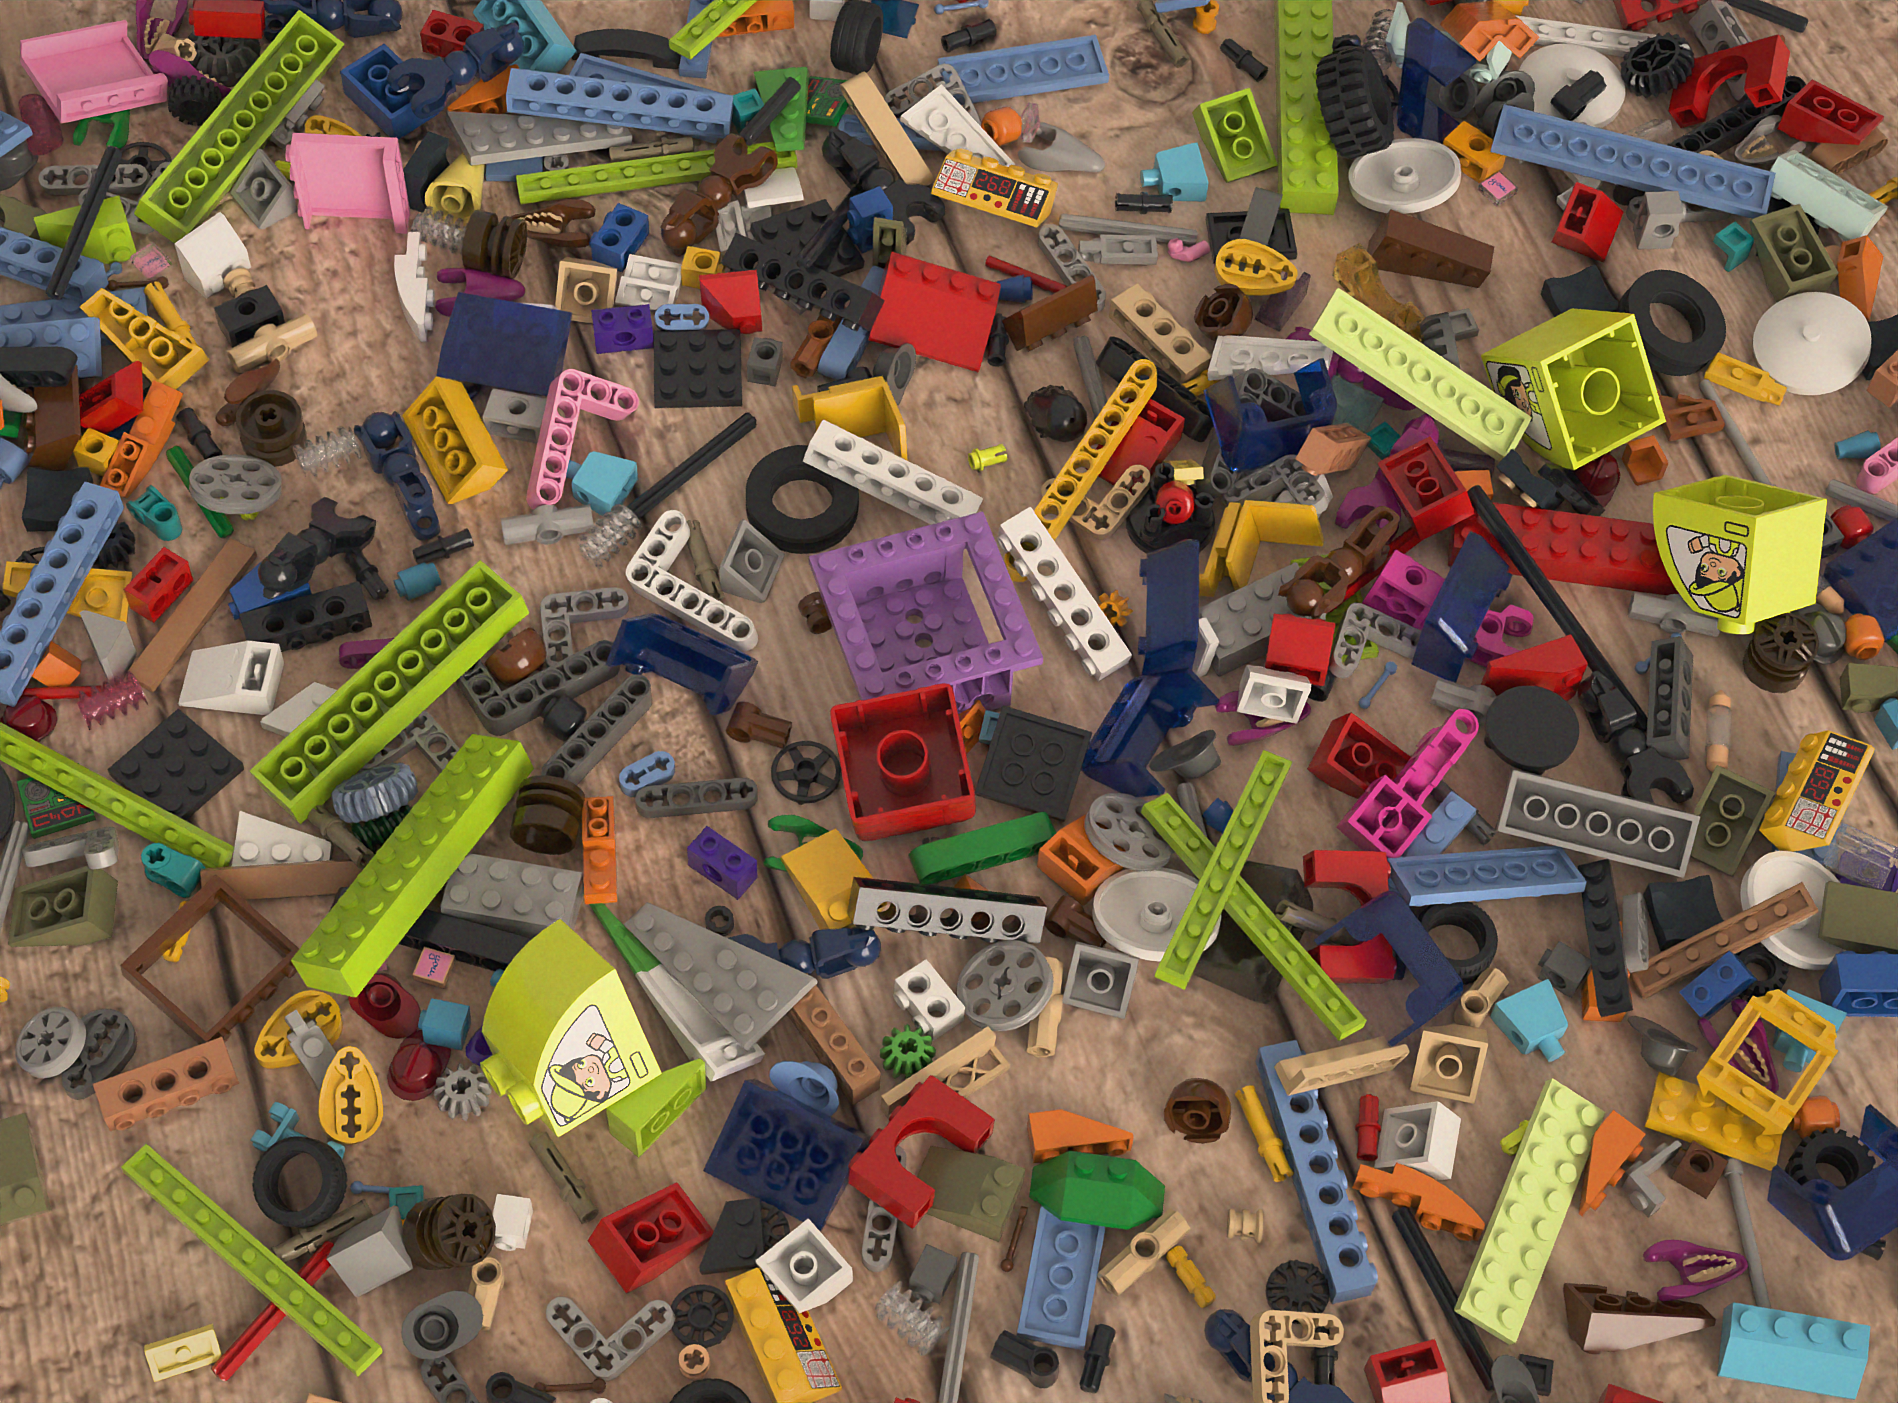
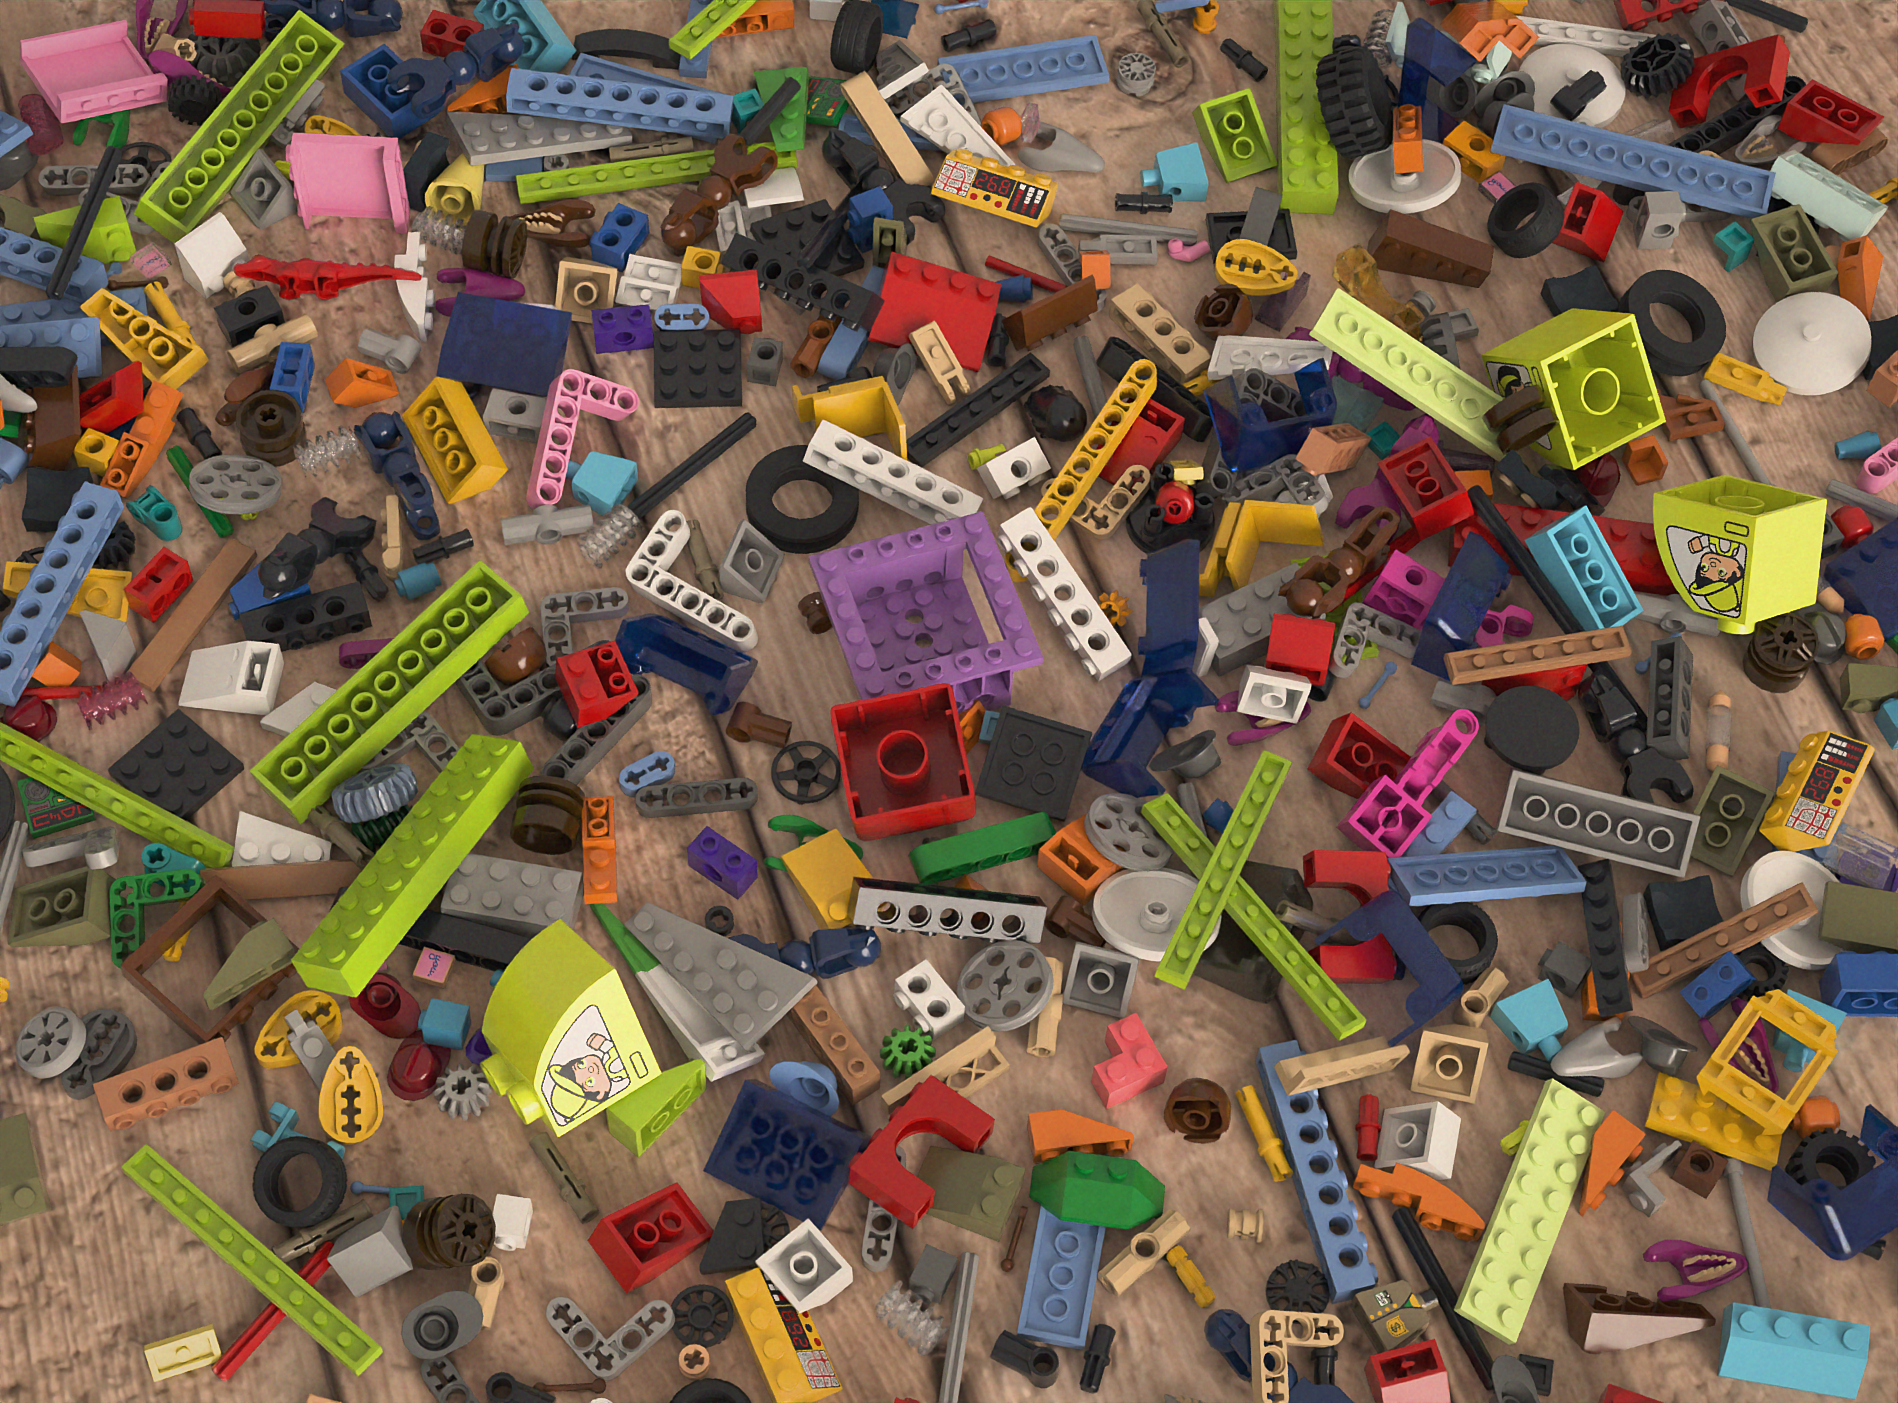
(142, 897): none -> green beam
(255, 958): none -> olive slope
(294, 371): none -> blue brick
(317, 277): none -> red animal
(360, 384): none -> orange slope
(392, 540): none -> tan hinge
(396, 352): none -> light grey piece
(595, 682): none -> red slope
(898, 68): none -> light grey wing
(939, 361): none -> tan hinge
(976, 409): none -> black plate
(998, 473): none -> white brick
(1097, 264): none -> orange panel
(1134, 1064): none -> coral brick
(1135, 75): none -> light grey wheel
(1393, 1314): none -> dark tan torso
(1407, 139): none -> orange slope
(1423, 302): none -> light grey bush
(1520, 419): none -> dark brown wheel
(1537, 232): none -> black tyre
(1537, 655): none -> medium nougat tile
(1542, 1070): none -> black axle
(1584, 571): none -> medium azure slope
(1593, 1056): none -> light grey animal

